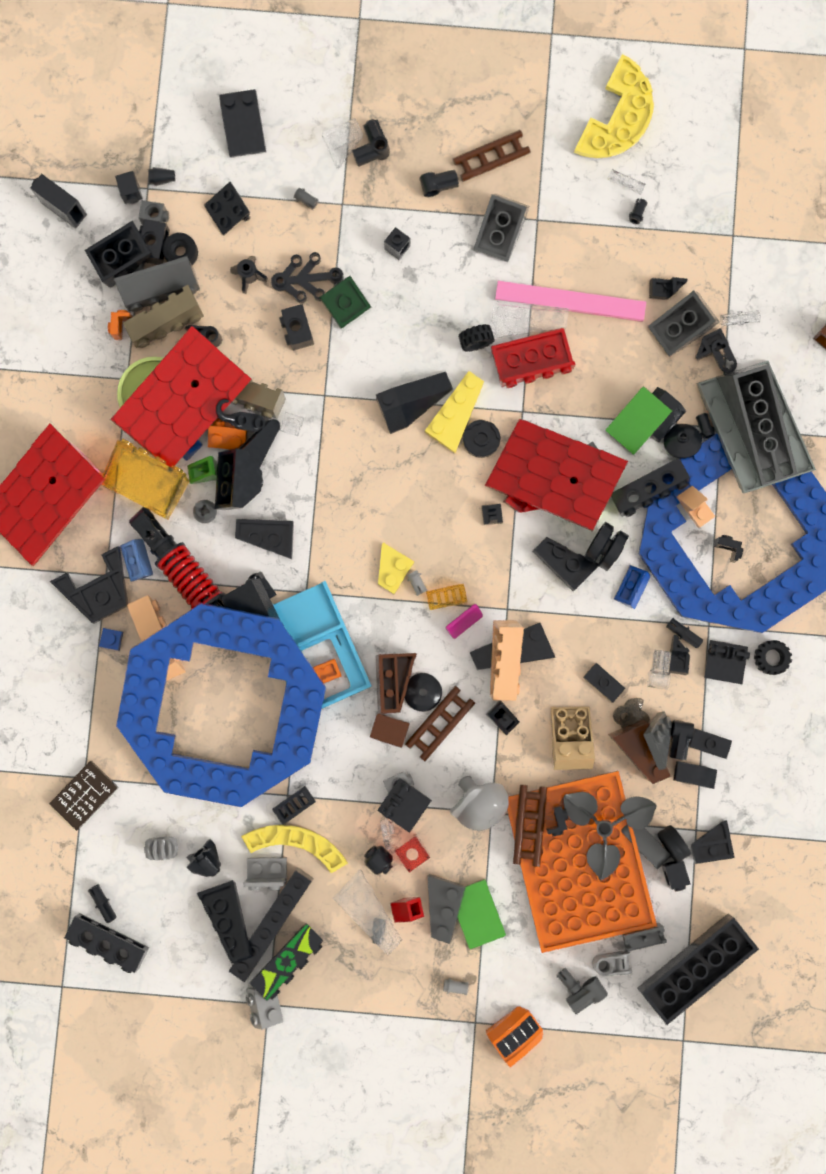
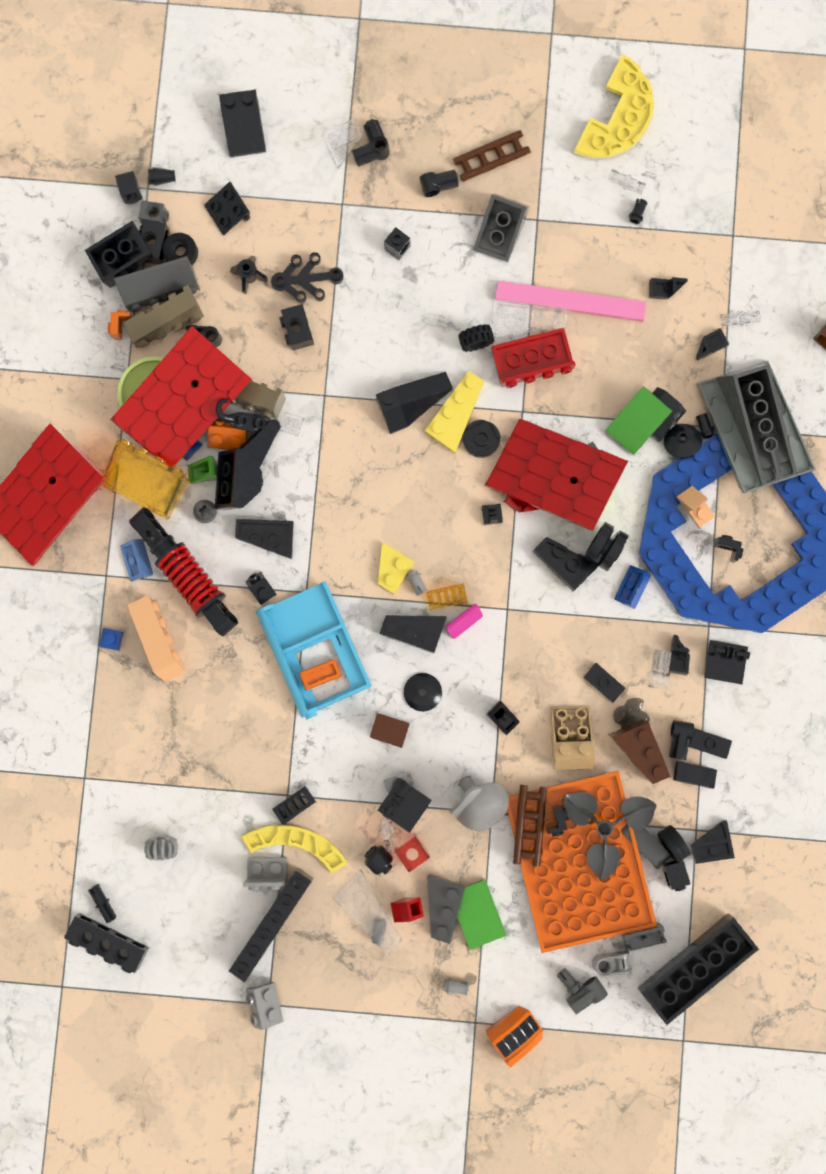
(58, 200): black brick -> none
(84, 795): dark brown tile -> none
(100, 596): black wing -> none
(205, 860): black brick -> none
(226, 915): black wing -> none
(237, 632): blue plate -> none
(250, 598): black brick -> none
(286, 961): black brick -> none
(305, 198): dark grey pin -> none
(345, 302): dark green tile -> none
(392, 680): reddish brown wedge -> none
(415, 631): none -> black wedge
(428, 723): reddish brown bar -> none
(506, 659): light nougat wedge -> none
(534, 648): black wing -> none
(658, 738): dark grey wing -> none
(673, 469): black brick -> none
(683, 323): dark grey slope -> none
(684, 633): black axle -> none
(727, 353): black beam -> none
(785, 657): black tyre -> none

